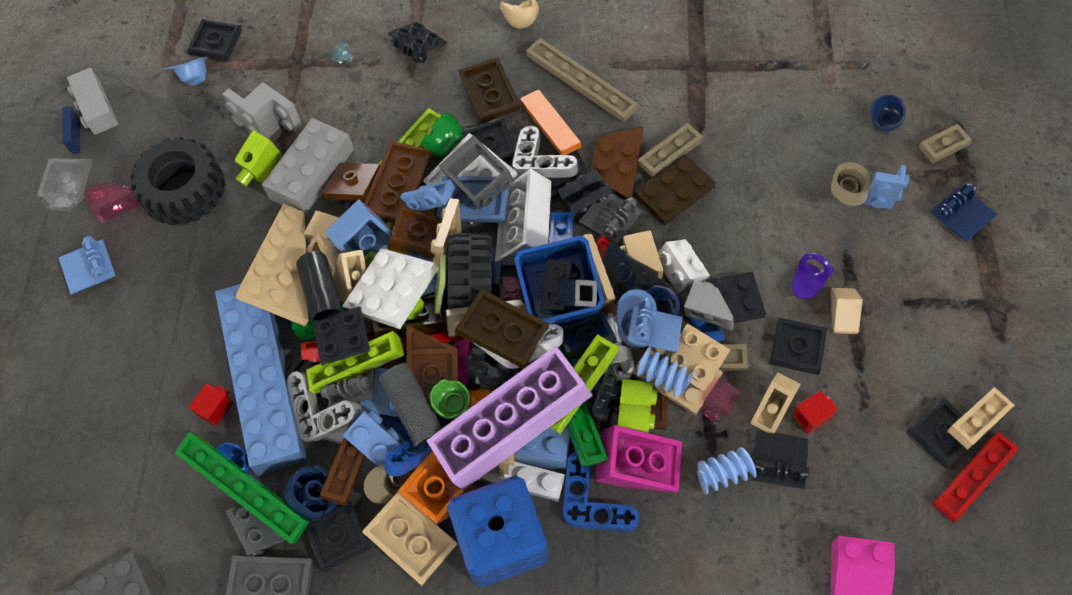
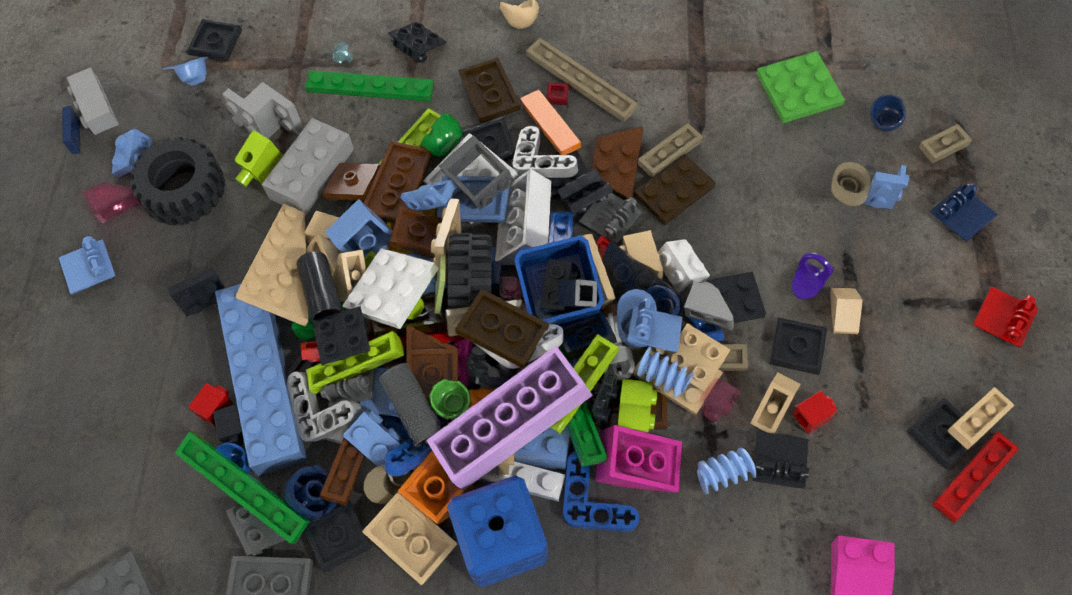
(64, 183): clear slope -> none
(128, 150): none -> medium blue bracket
(197, 291): none -> black plate
(229, 425): none -> black brick
(369, 85): none -> green plate
(557, 93): none -> dark red tile
(800, 87): none -> bright green plate
(1006, 316): none -> red hinge

